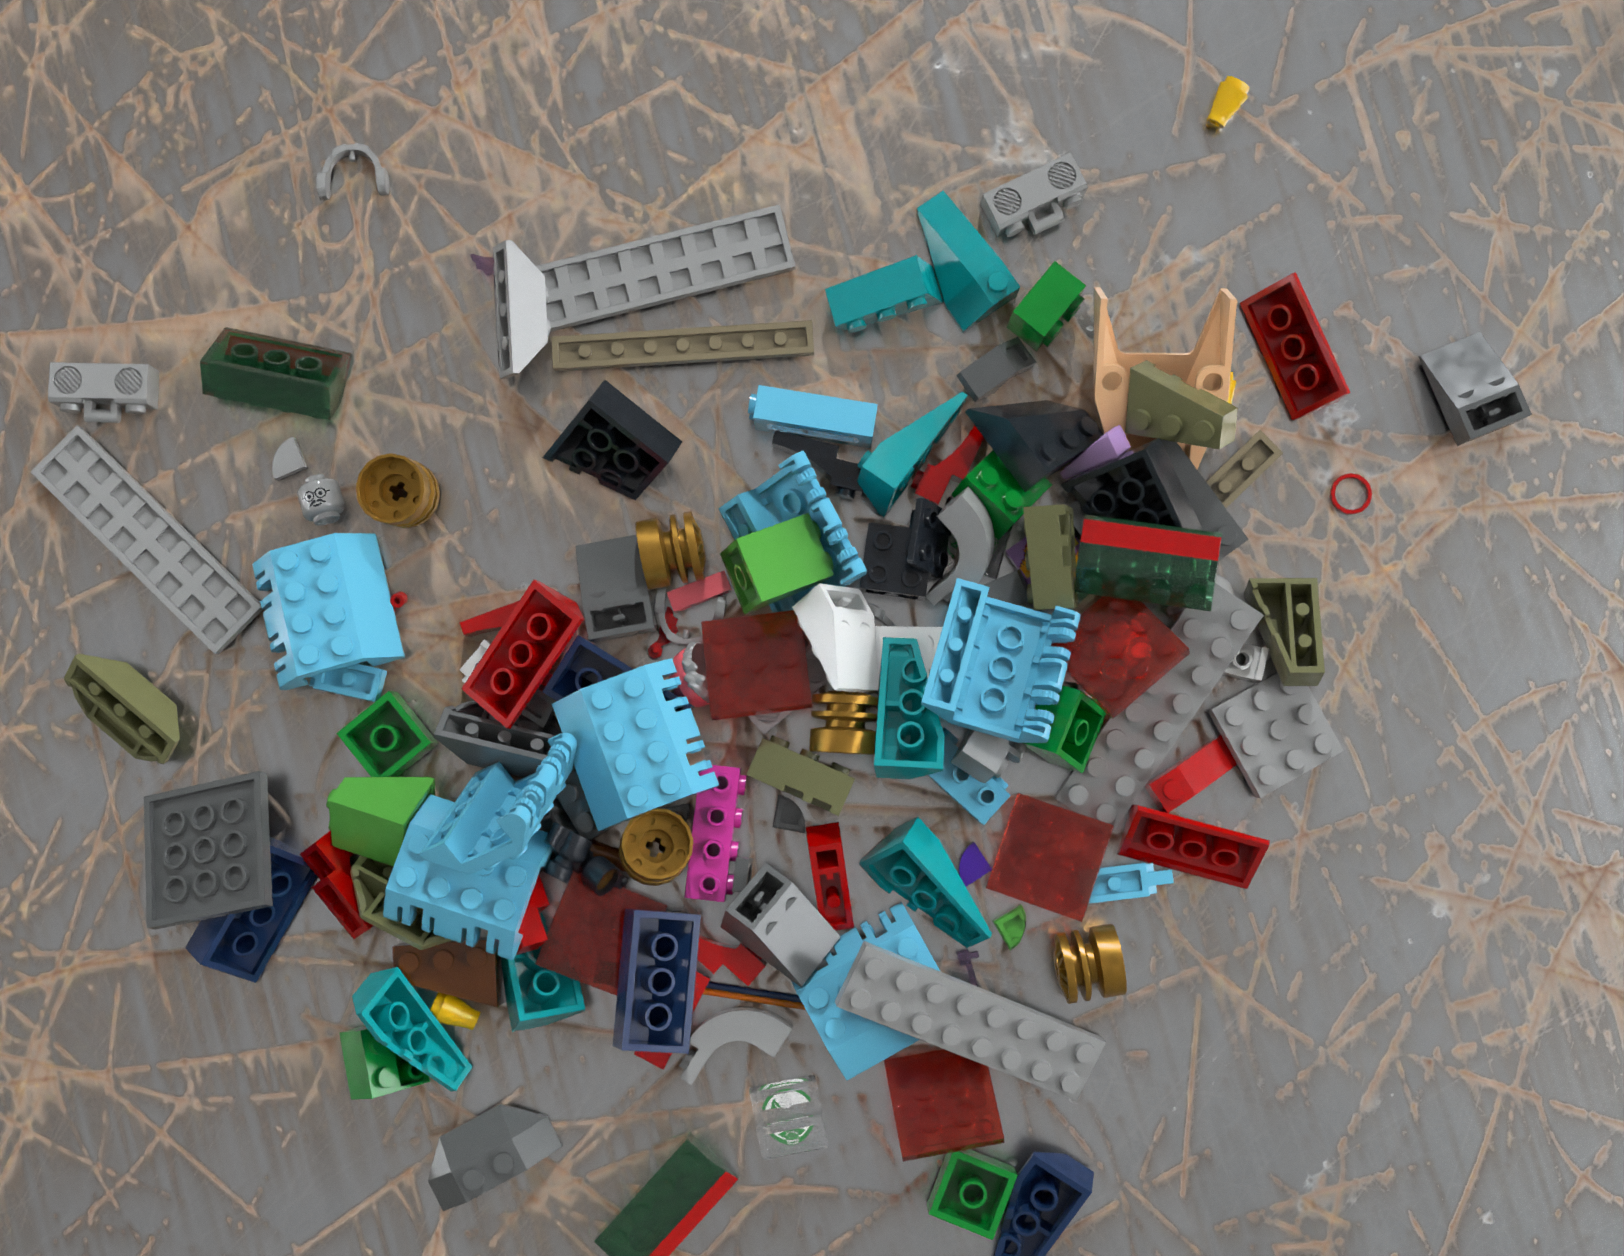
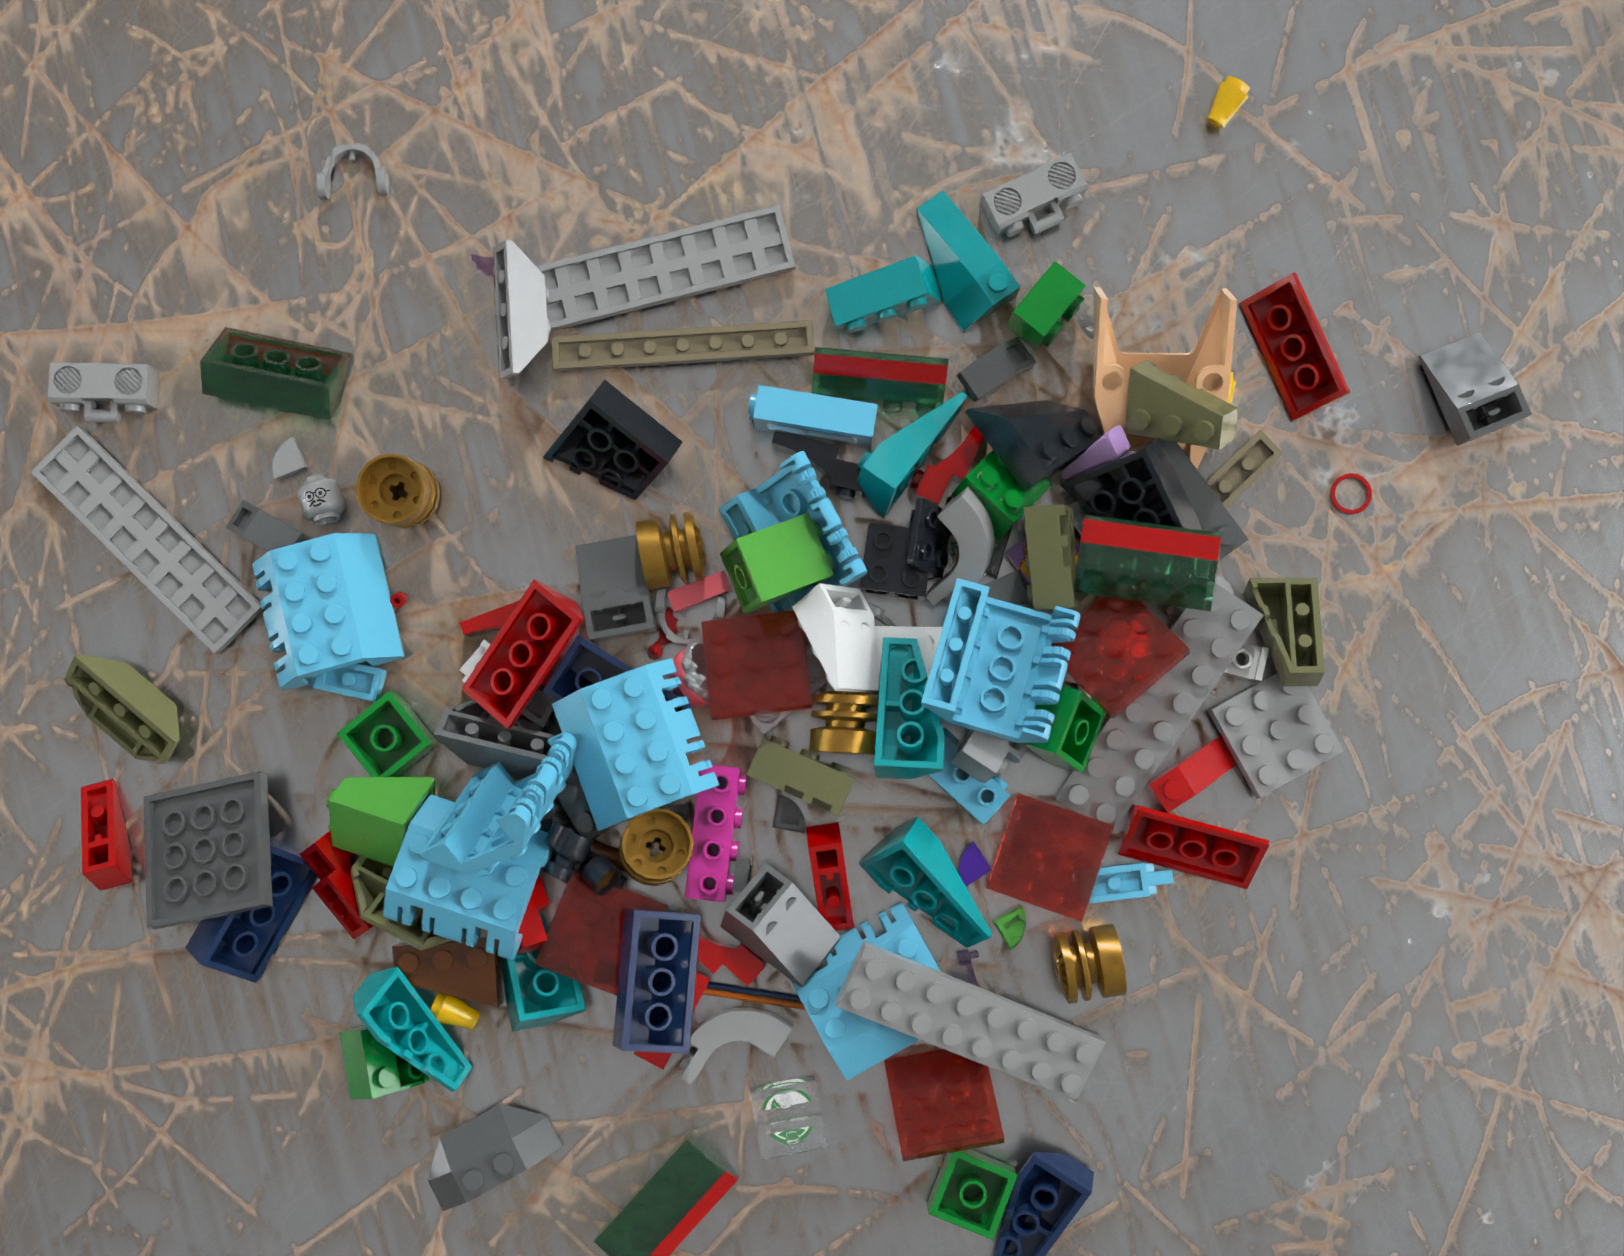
(104, 837): none -> red slope
(262, 528): none -> dark grey slope
(880, 378): none -> clear green slope

